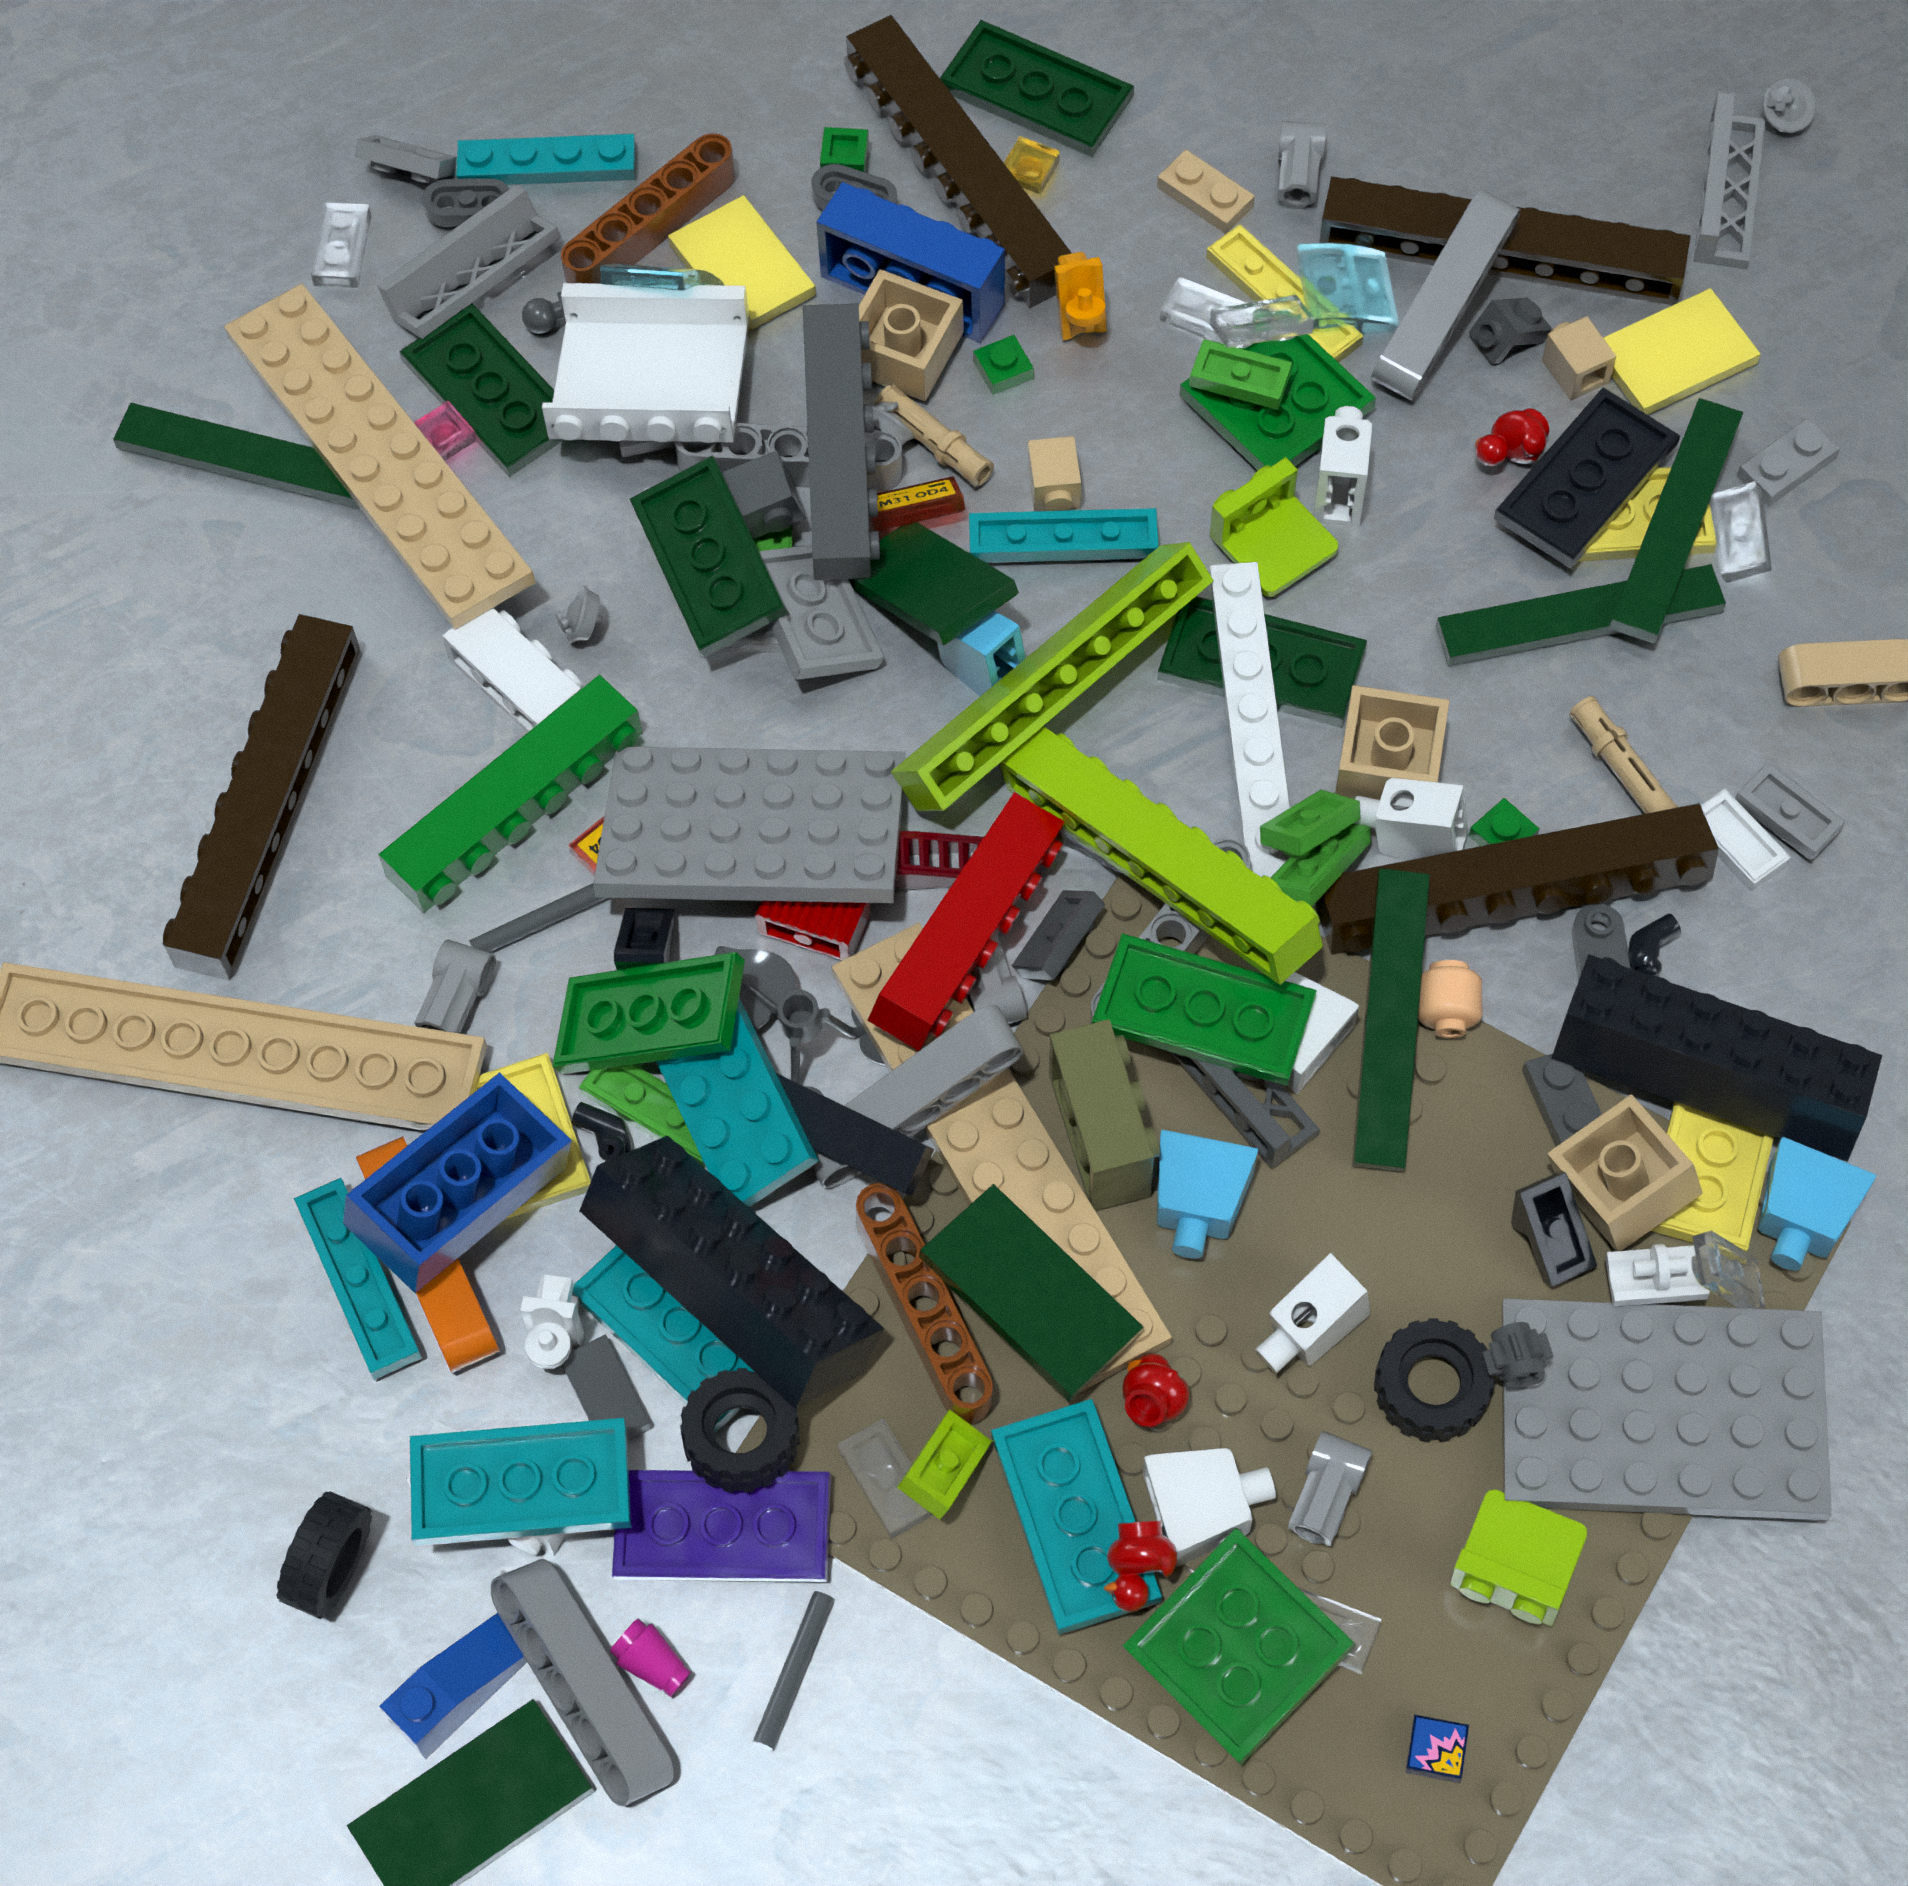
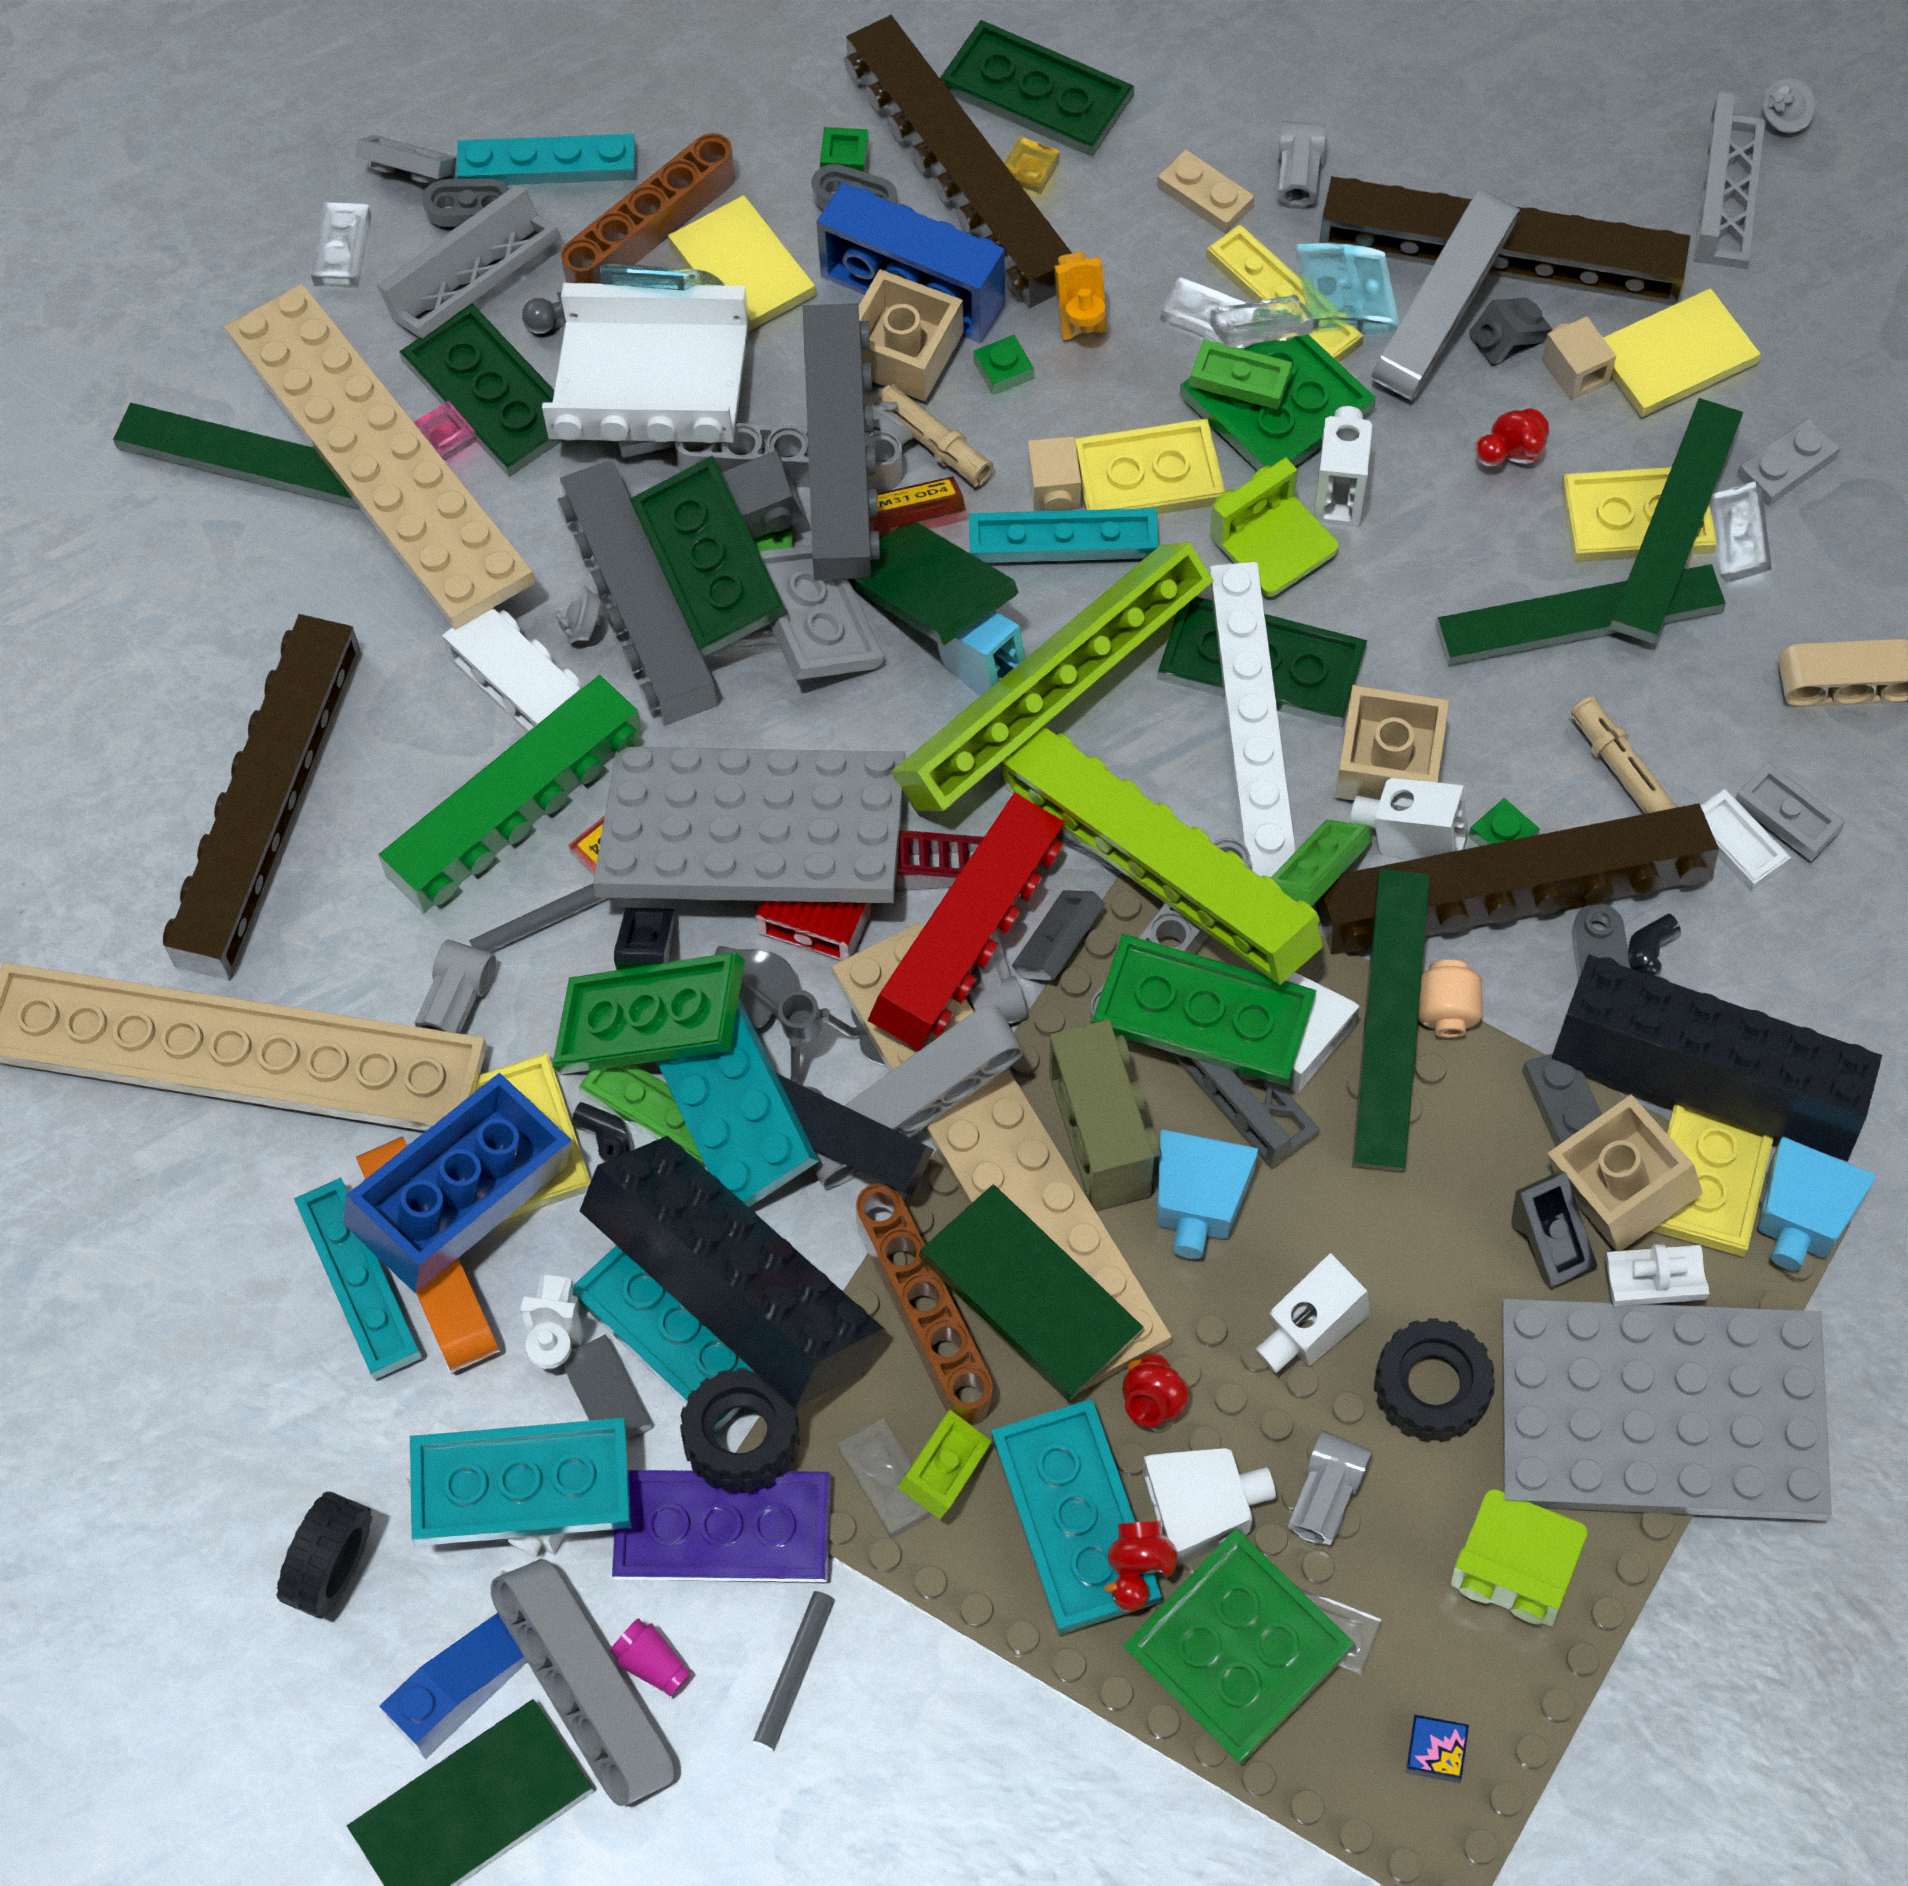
(637, 592): none -> dark grey brick
(1150, 468): none -> light yellow tile
(1310, 823): bright green plate -> none
(1517, 1354): dark grey gear -> none
(1586, 477): black tile -> none
(1727, 1271): clear plate -> none

